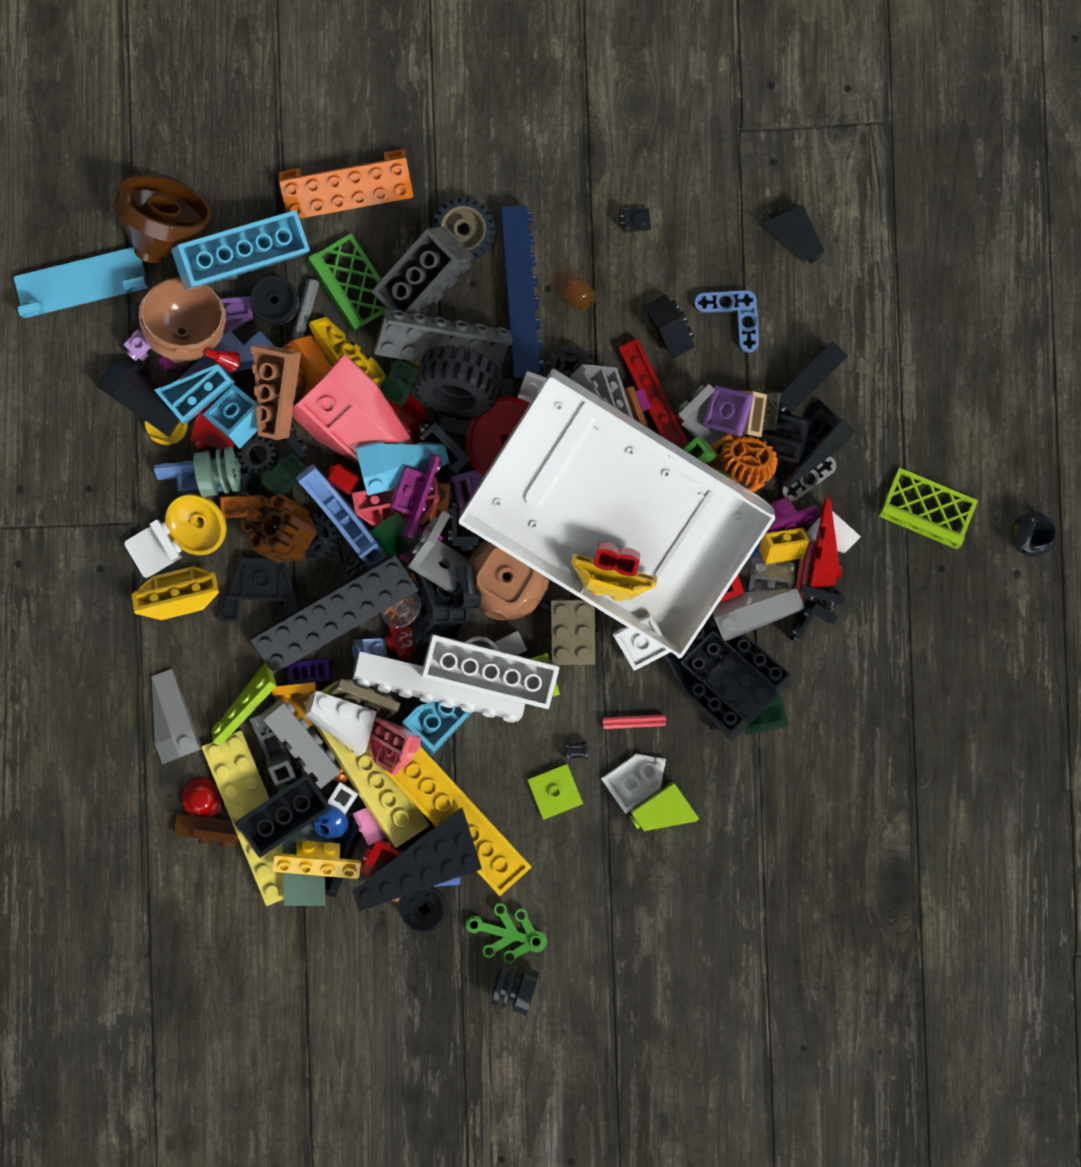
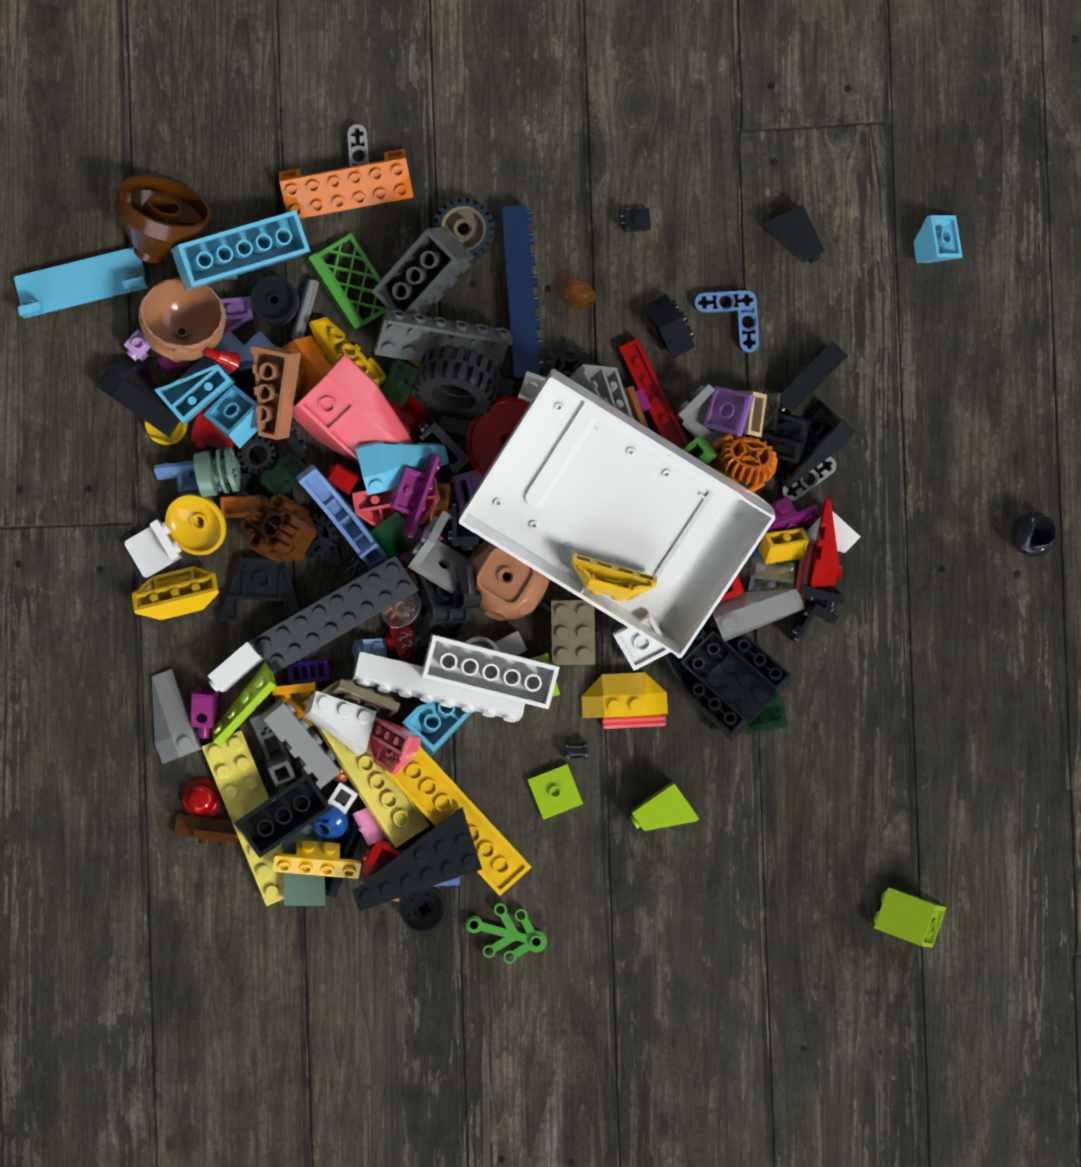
(204, 701): none -> magenta torso
(235, 667): none -> white brick
(363, 140): none -> light grey beam
(514, 988): black wheel -> none
(622, 560): red brick -> none
(624, 696): none -> yellow wedge
(635, 780): white tile -> none
(909, 917): none -> lime slope
(917, 522): lime fence -> none
(938, 239): none -> medium azure slope

